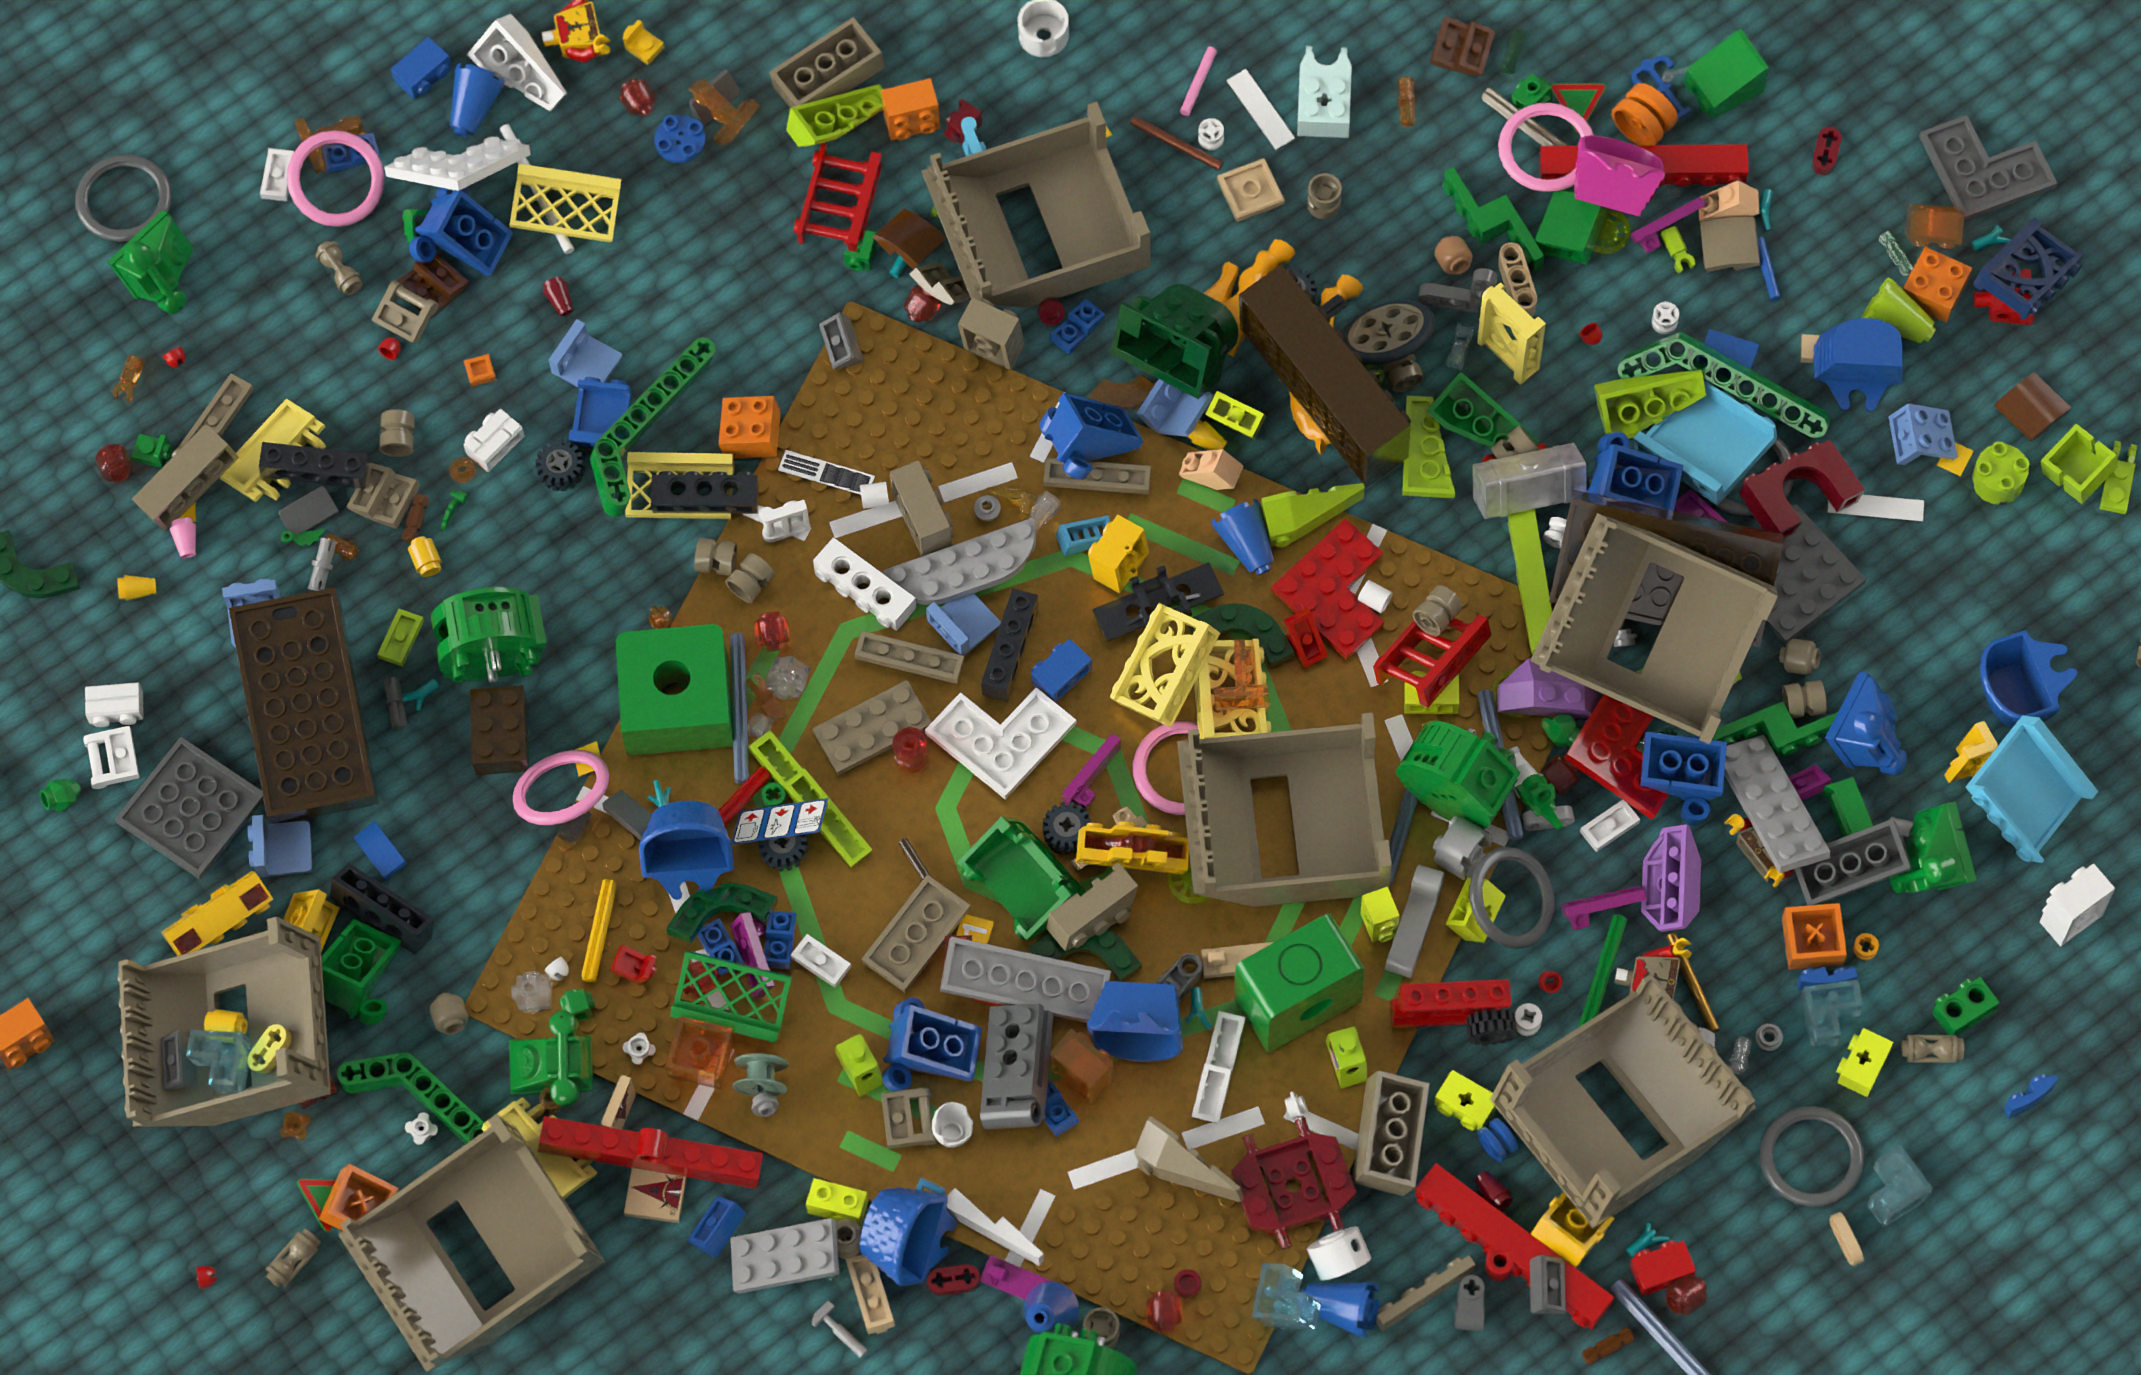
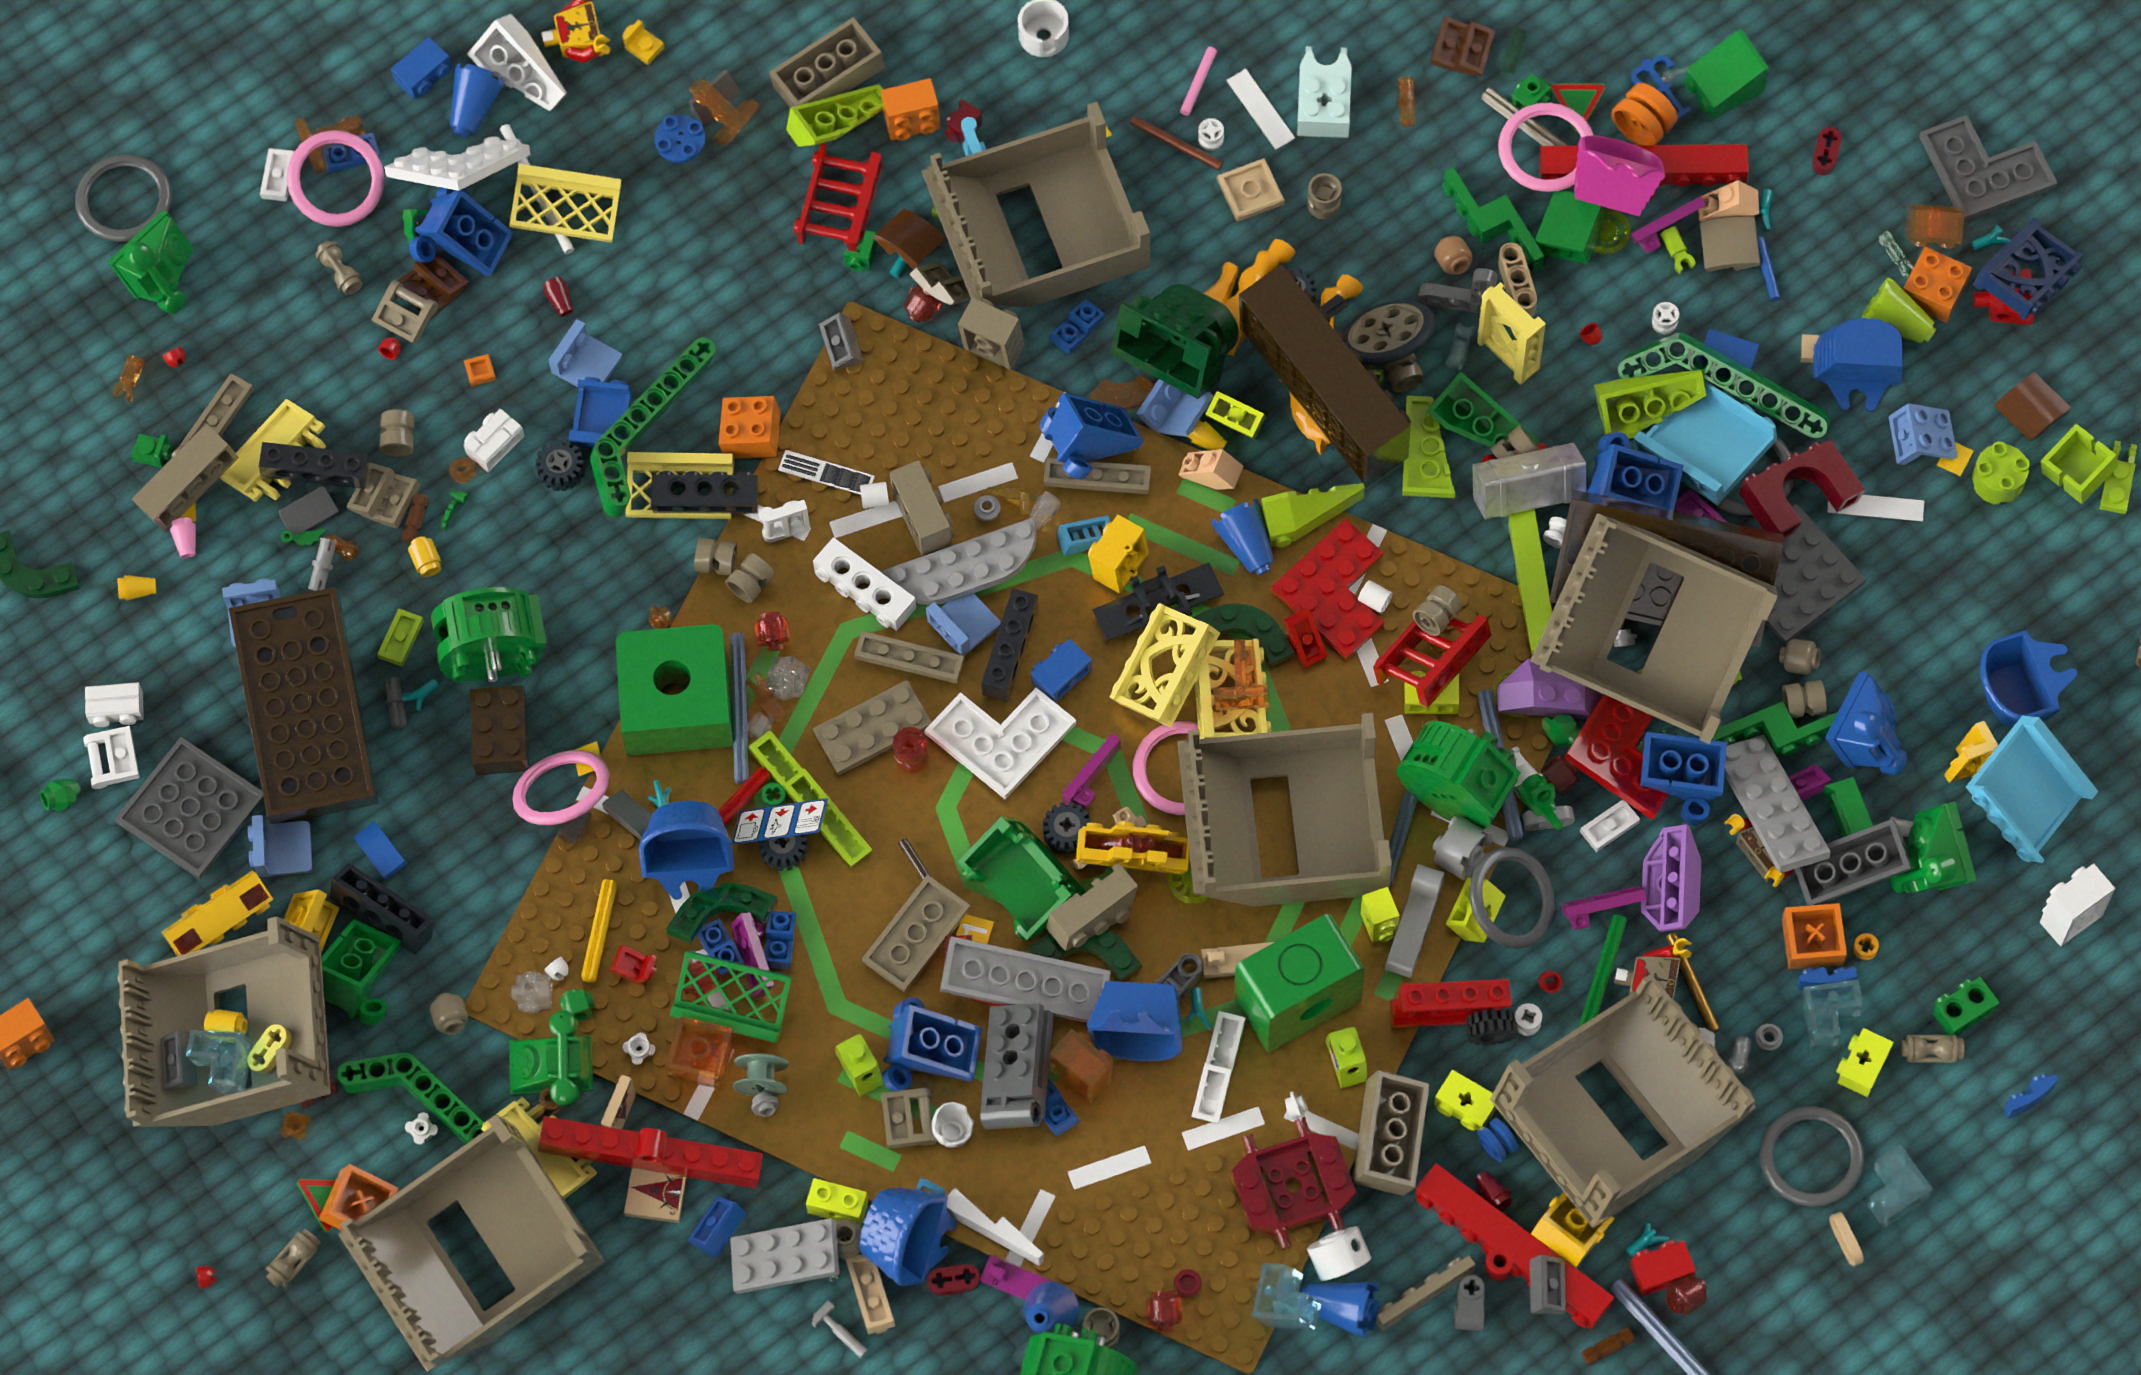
(114, 463): clear red head -> none
(637, 97): clear red head -> none
(821, 961): white plate -> none
(1050, 311): dark red tile -> none
(1168, 1159): dark tan wedge -> none

